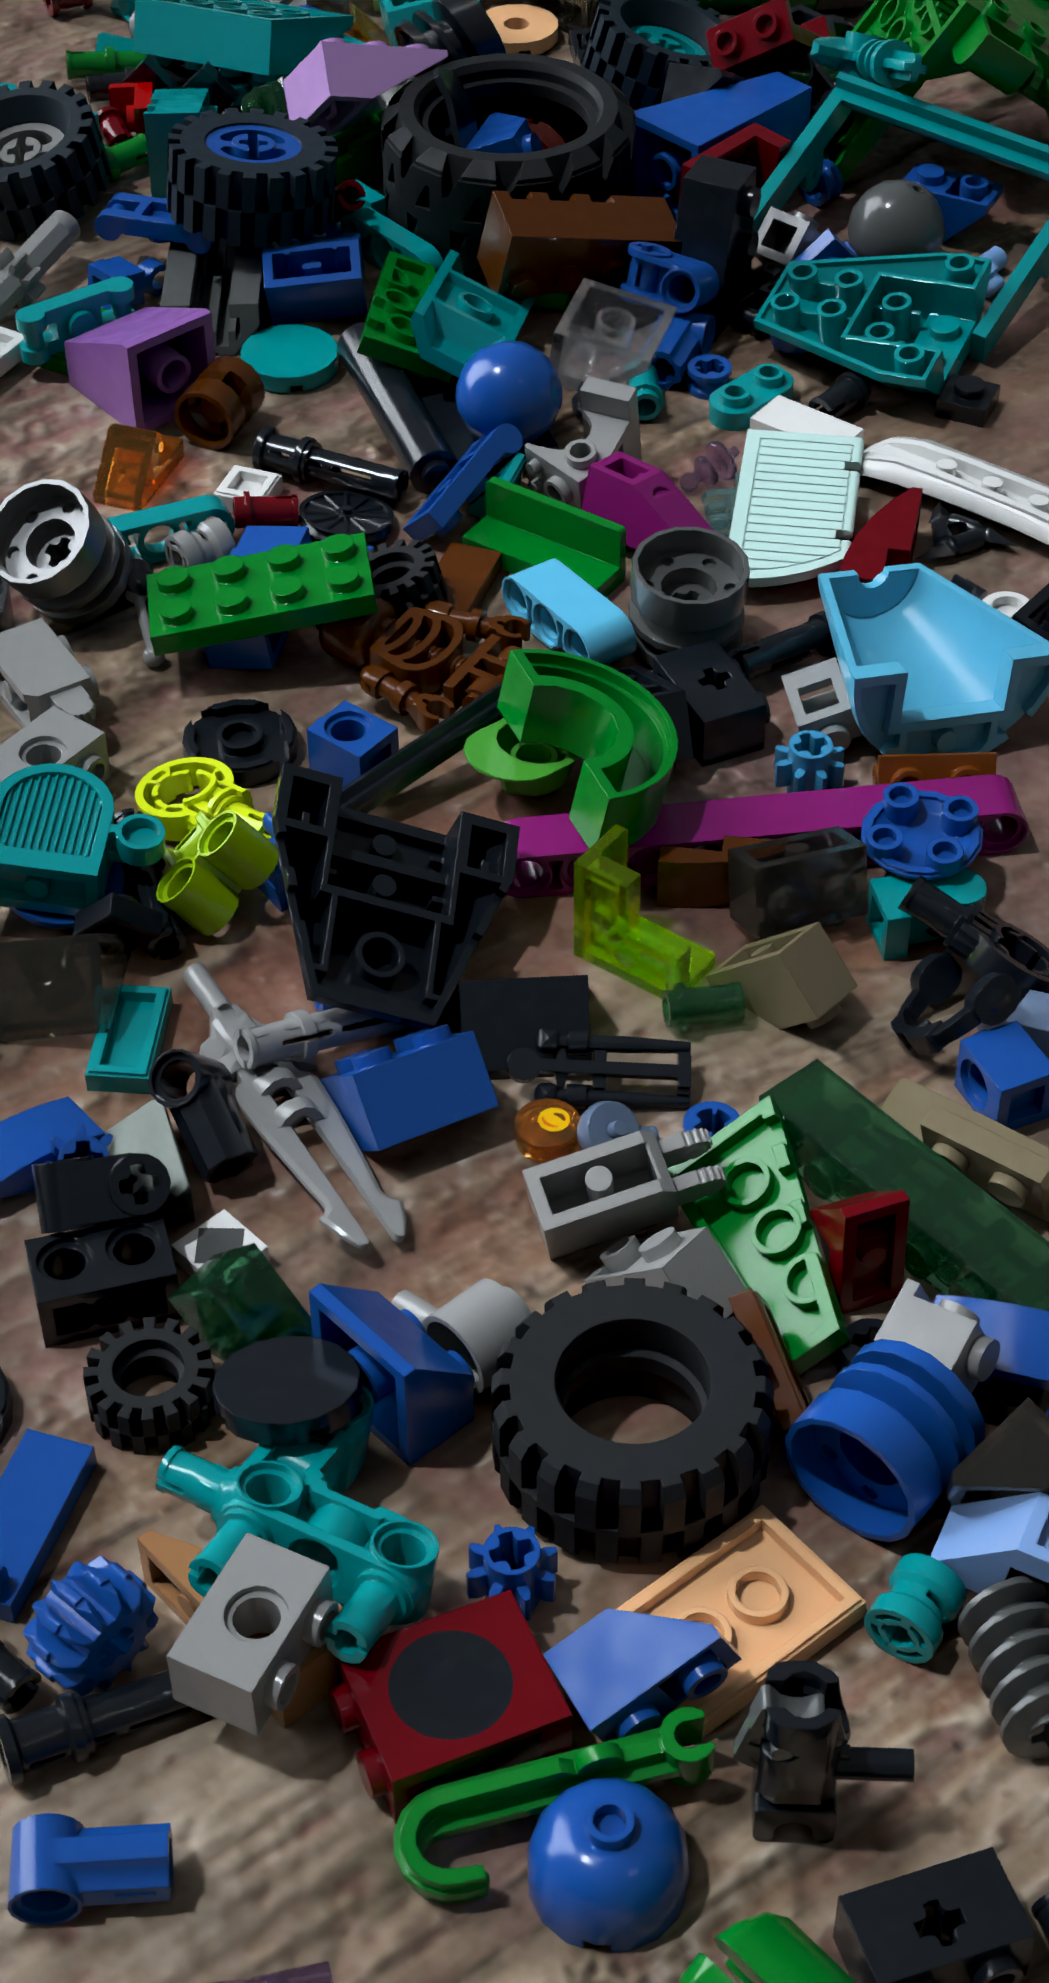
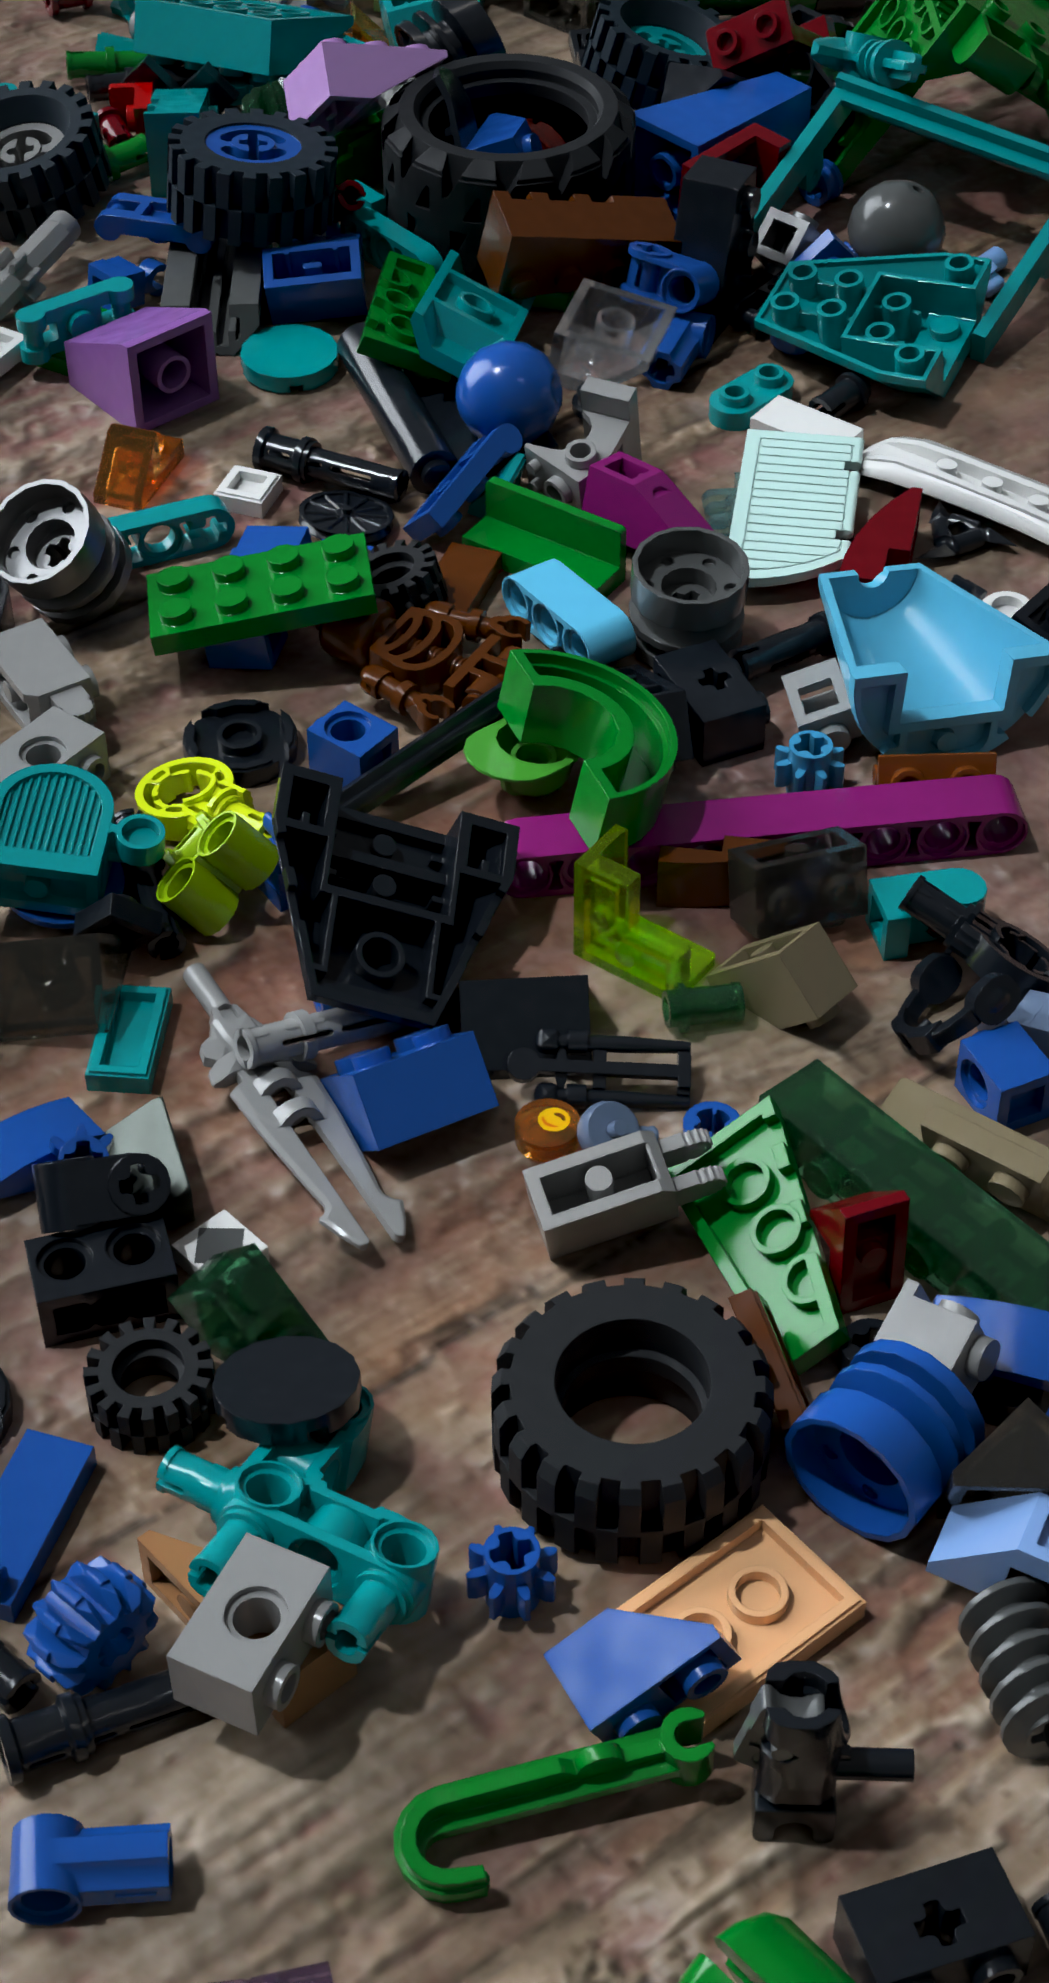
(136, 596): hinge -> none
(203, 546): light grey wheel -> none
(205, 1114): black piece -> none
(219, 402): reddish brown wheel -> none
(265, 510): dark red pin -> none
(415, 1384): blue slope -> none
(450, 1701): dark red brick -> none
(471, 1324): light grey piece -> none
(525, 28): light nougat tile -> none
(608, 1865): blue cylinder -> none
(649, 394): teal pin -> none
(675, 1257): light grey slope -> none
(707, 374): blue bush -> none
(717, 463): clear purple hair -> none
(912, 1613): teal wheel -> none
(922, 832): blue dish -> none
(960, 196): blue slope -> none
(967, 400): black plate -> none

